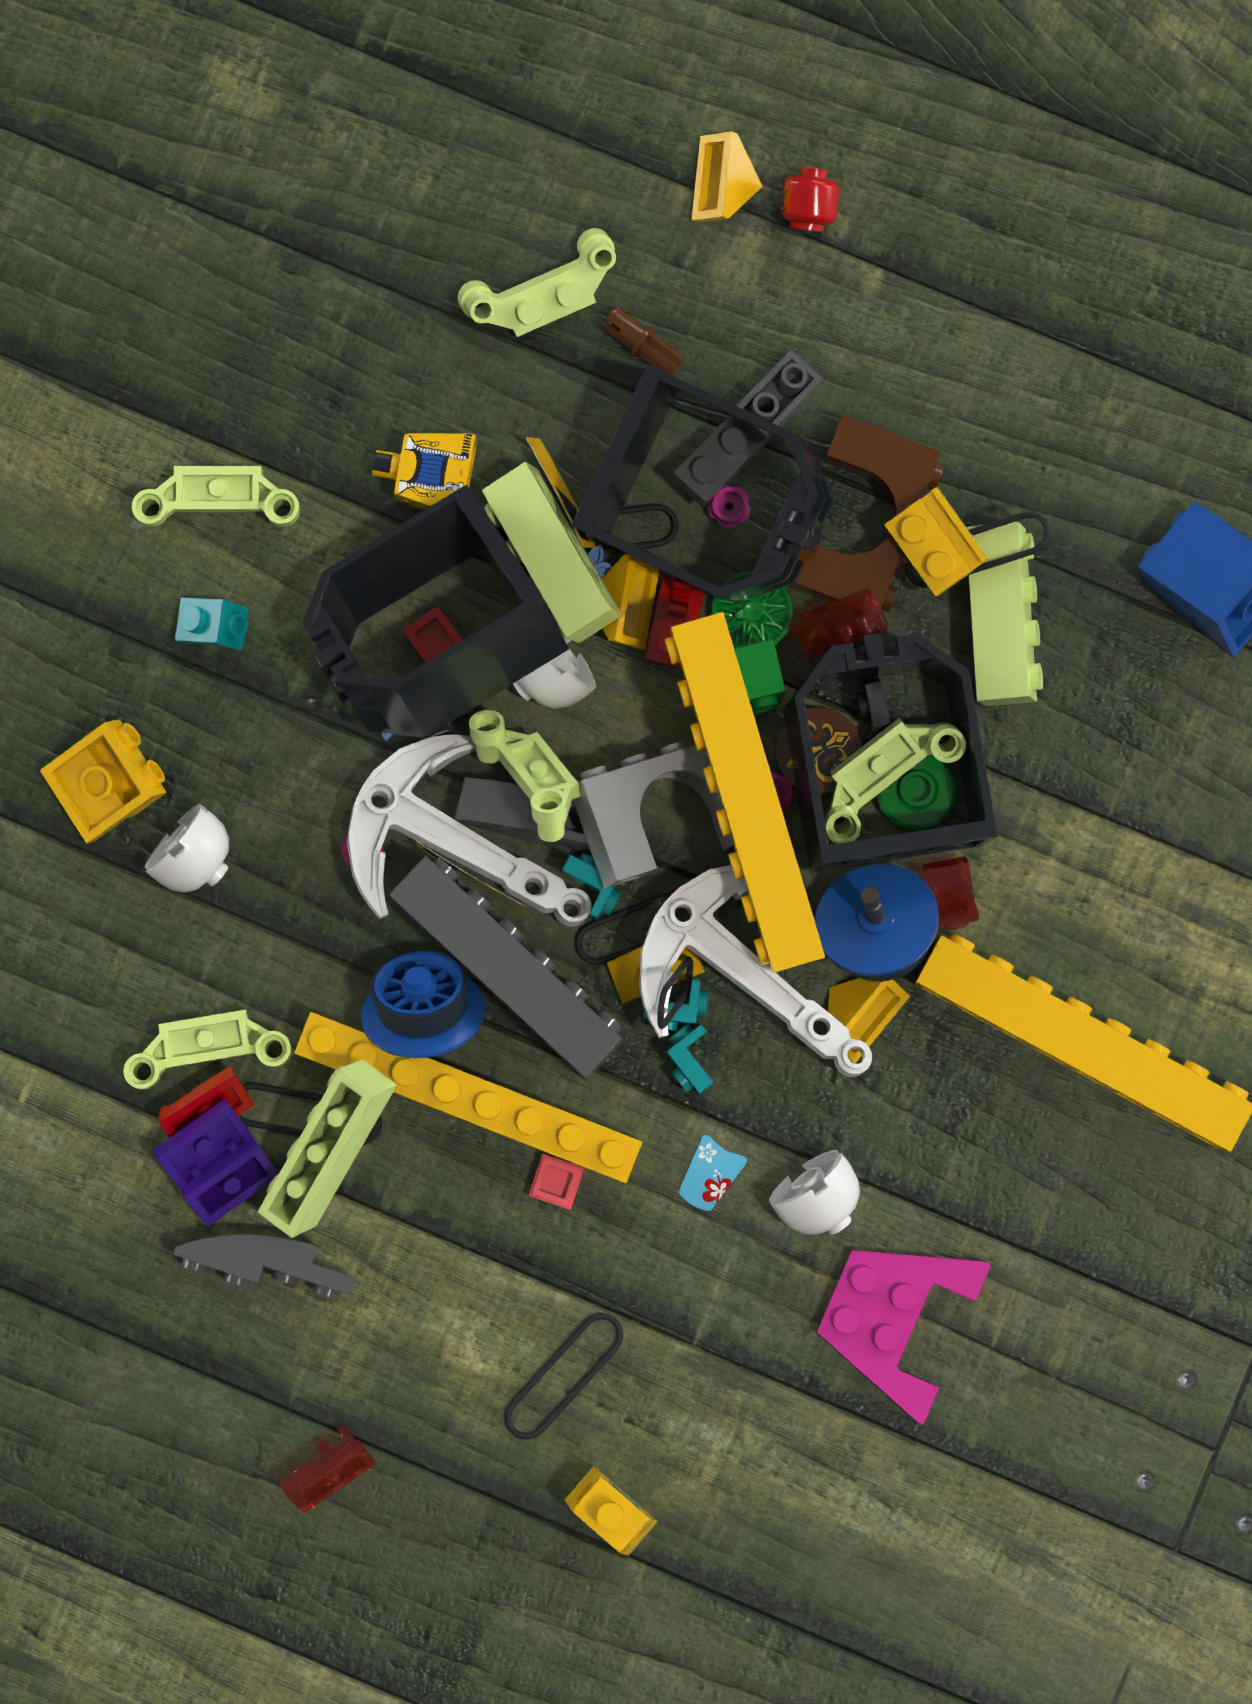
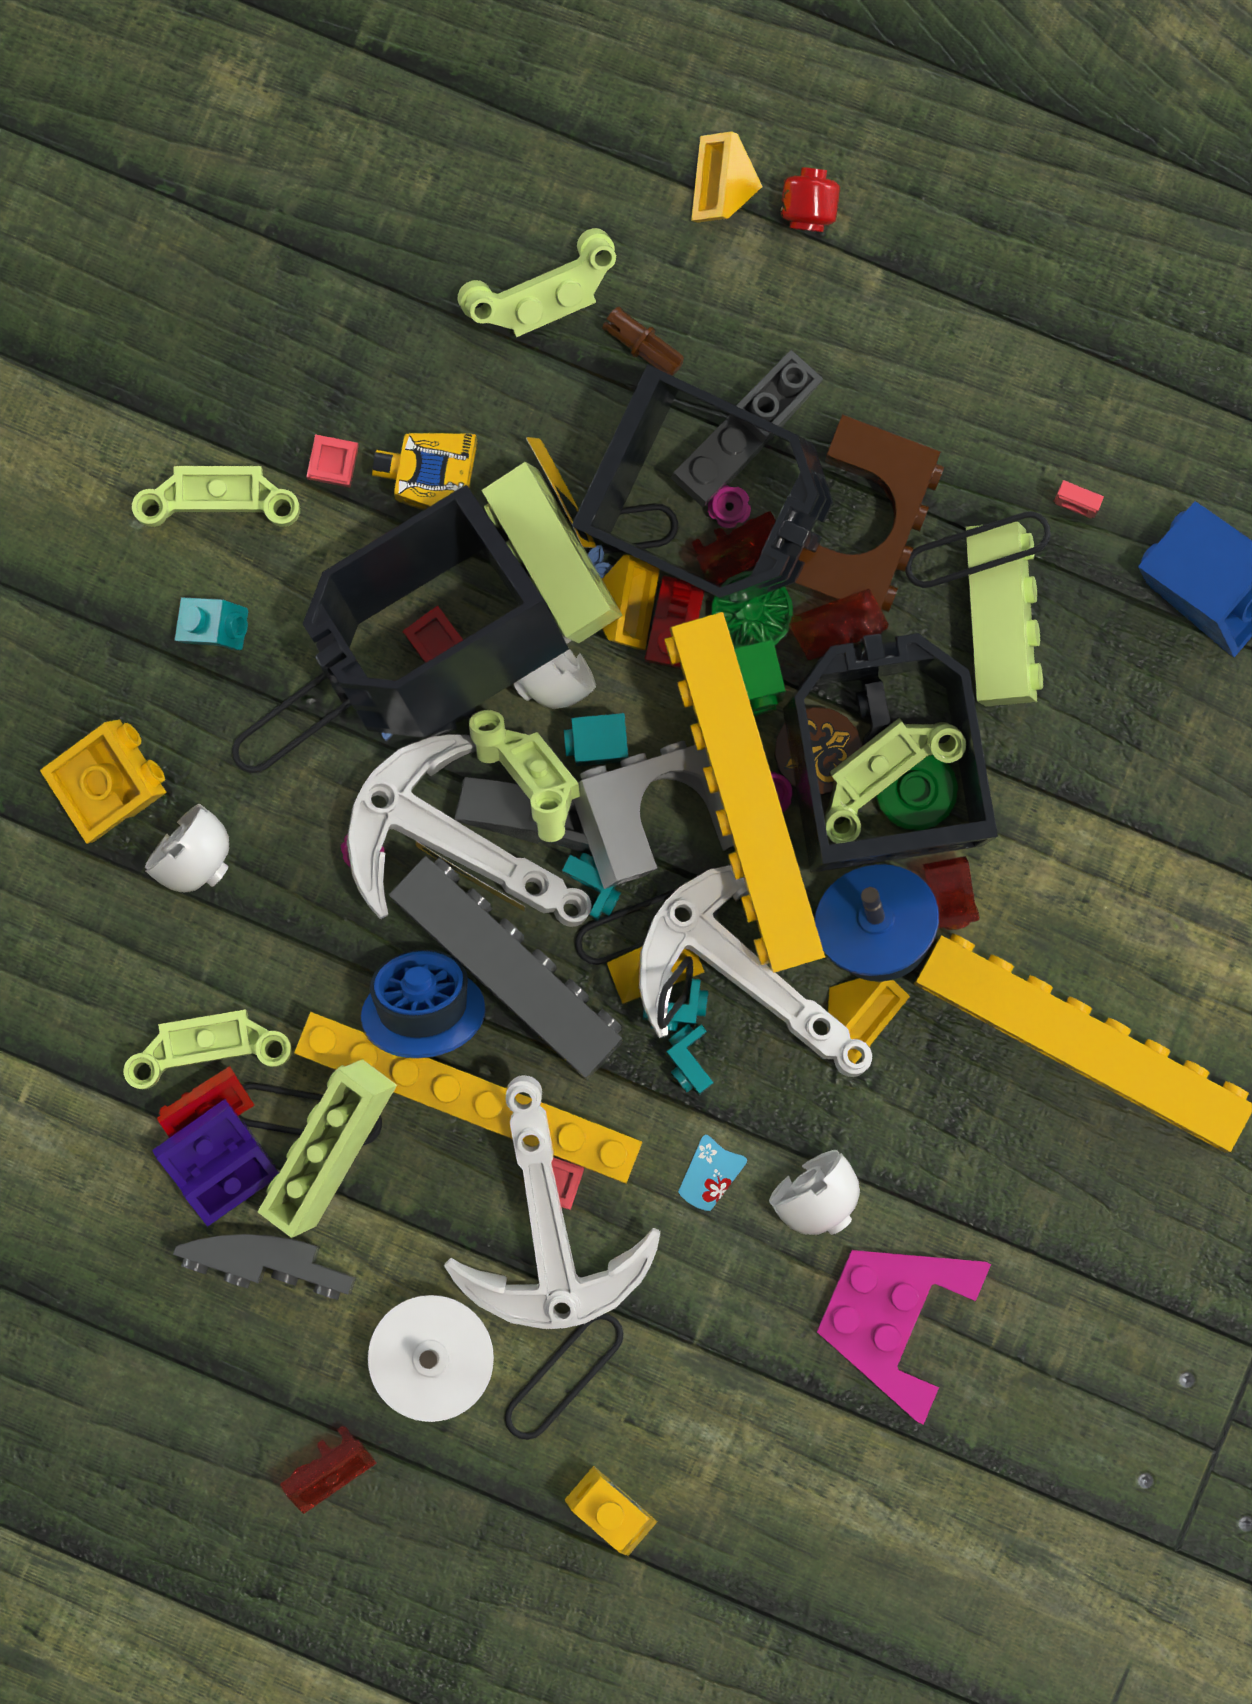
(256, 769): none -> black piece
(332, 461): none -> coral tile
(430, 1358): none -> white piece
(558, 1281): none -> white piece
(597, 739): none -> teal brick
(734, 551): none -> clear red plate
(936, 542): yellow plate -> none
(1078, 499): none -> coral tile

